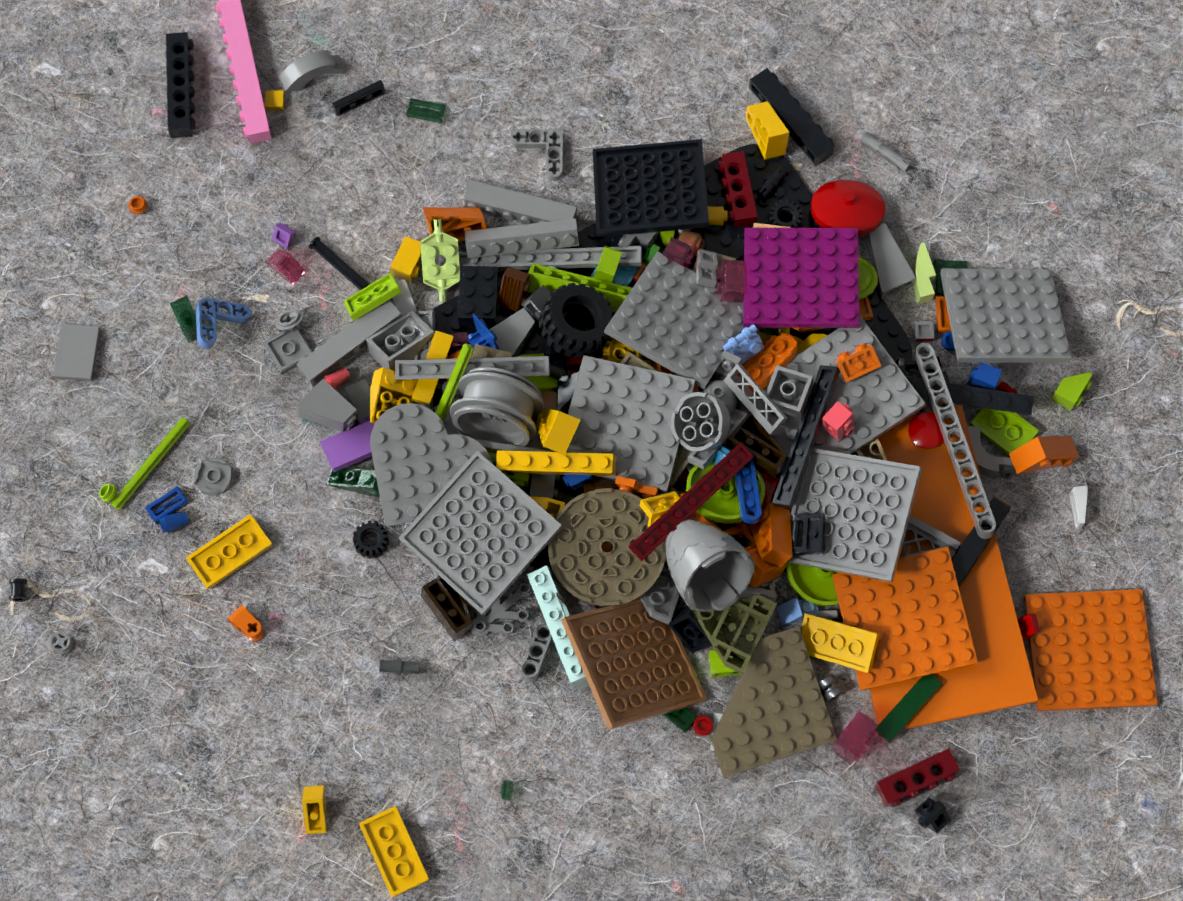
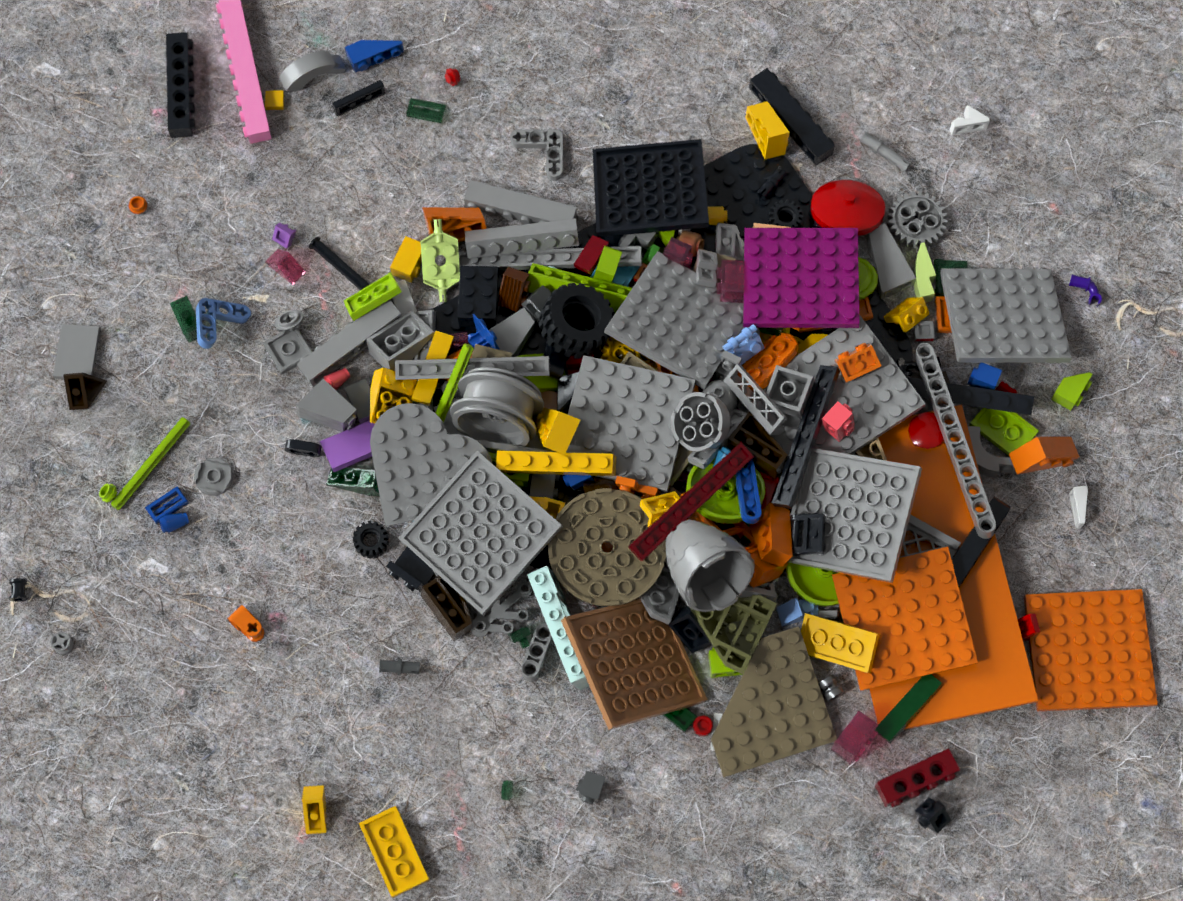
(82, 389): none -> dark brown slope
(229, 551): yellow plate -> none
(303, 448): none -> black beam
(371, 52): none -> blue slope
(411, 569): none -> black bracket
(452, 76): none -> red plate
(520, 636): none -> clear green tile
(590, 254): none -> dark red tile
(590, 787): none -> dark grey brick
(729, 241): none -> light grey wing
(736, 163): dark red brick -> none
(908, 313): none -> yellow bracket
(910, 206): none -> light grey gear
(947, 341): blue tile -> none
(972, 122): none -> white slope
(1087, 284): none -> dark purple piece

